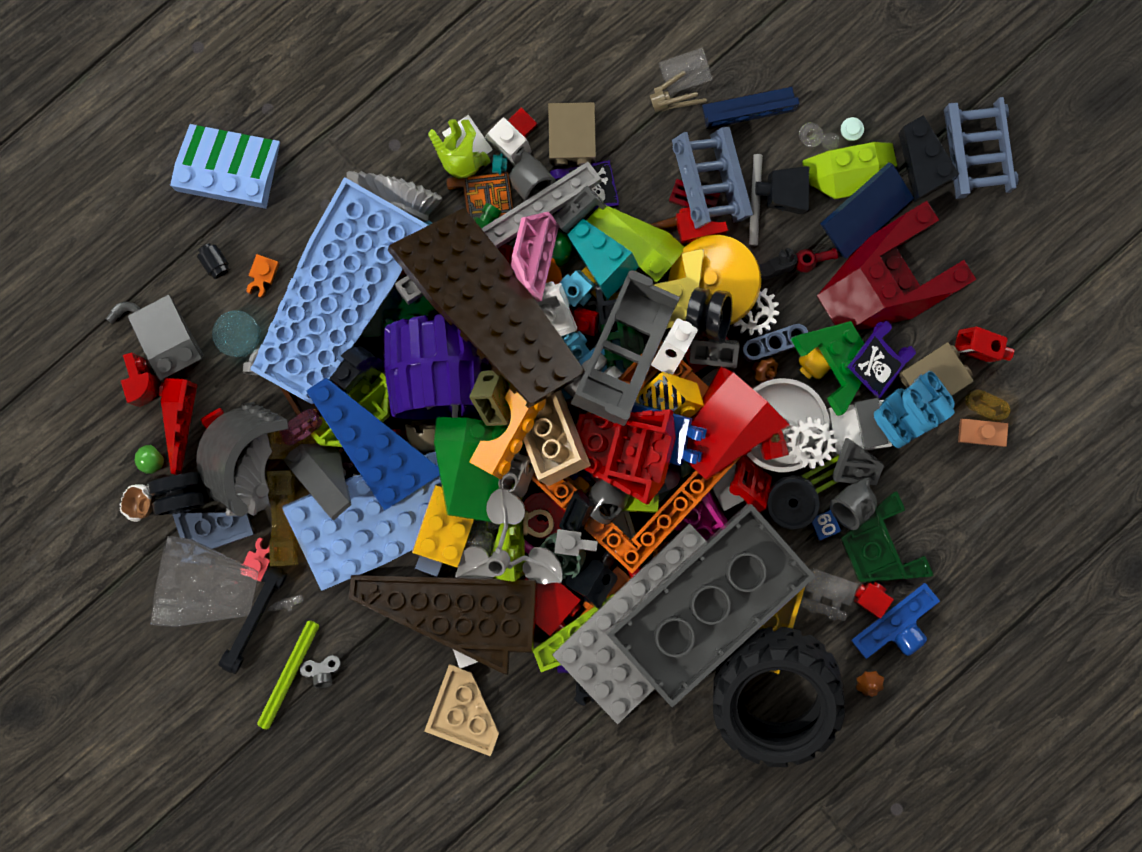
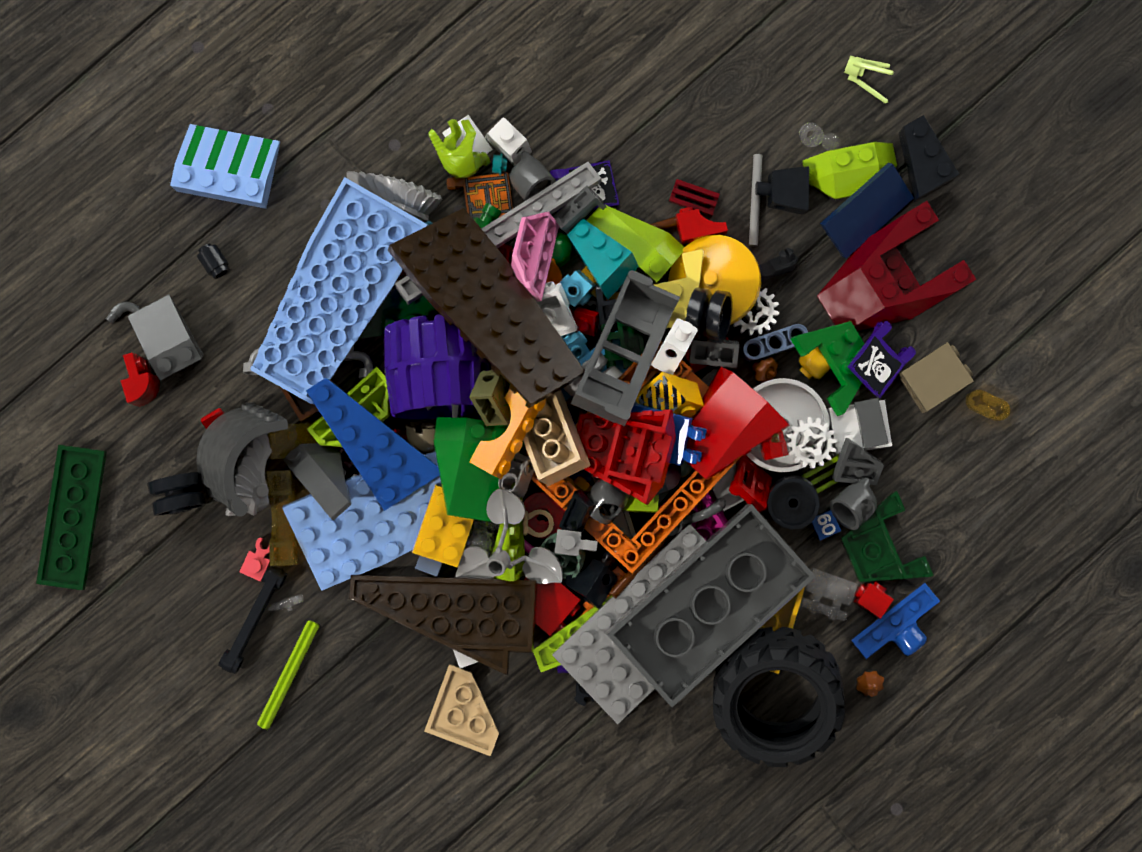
(71, 517): none -> dark green plate
(136, 503): medium nougat hair -> none
(148, 459): bright green piece -> none
(177, 410): red wedge -> none
(200, 585): clear wedge -> none
(213, 528): sand blue wing -> none
(236, 333): clear light blue tile -> none
(263, 272): orange plate -> none
(301, 426): clear pink beam -> none
(321, 671): piece -> none
(358, 364): black brick -> none
(523, 122): red tile -> none
(571, 133): dark tan brick -> none
(628, 577): none -> reddish brown bar
(662, 101): dark tan plant -> none
(694, 65): clear plate -> none
(716, 507): none -> dark grey animal
(730, 172): sand blue fence -> none
(750, 107): dark blue fence -> none
(815, 258): dark red bar -> none
(852, 129): light aqua plate -> none
(857, 66): none -> yellowish green plant
(920, 405): dark azure piece -> none
(958, 139): sand blue fence -> none
(983, 345): red torso -> none
(983, 432): nougat tile -> none

